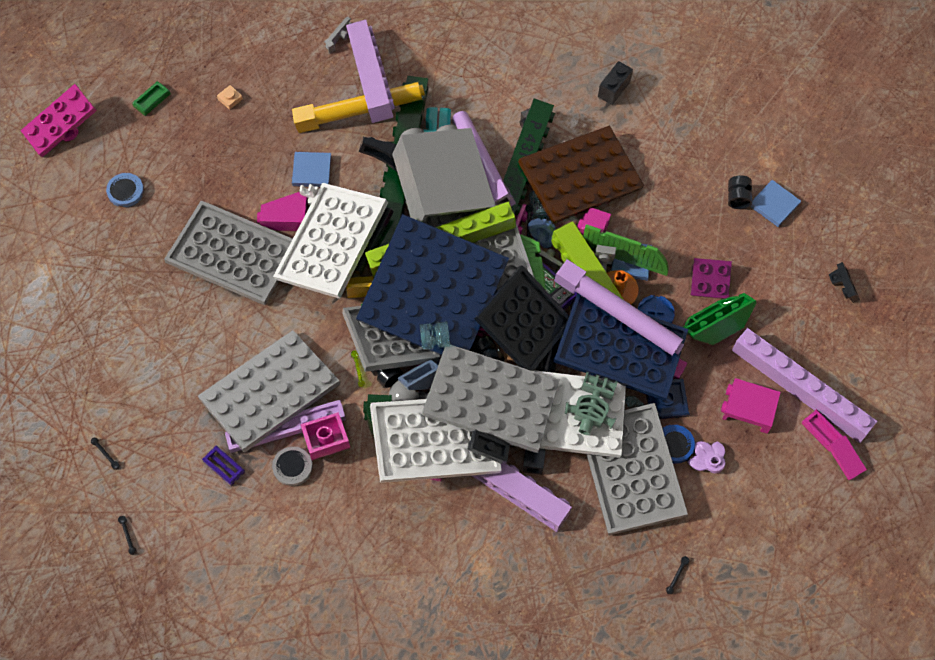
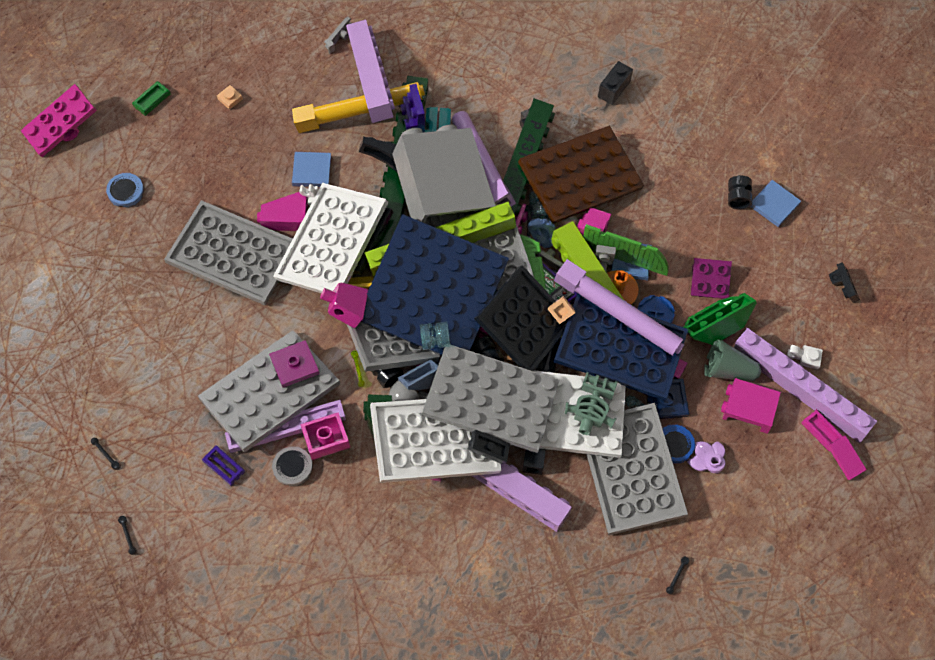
(294, 364): none -> magenta plate
(346, 303): none -> dark pink torso
(413, 109): none -> dark purple plate
(561, 310): none -> light nougat plate
(730, 363): none -> sand green cone
(808, 356): none -> white plate

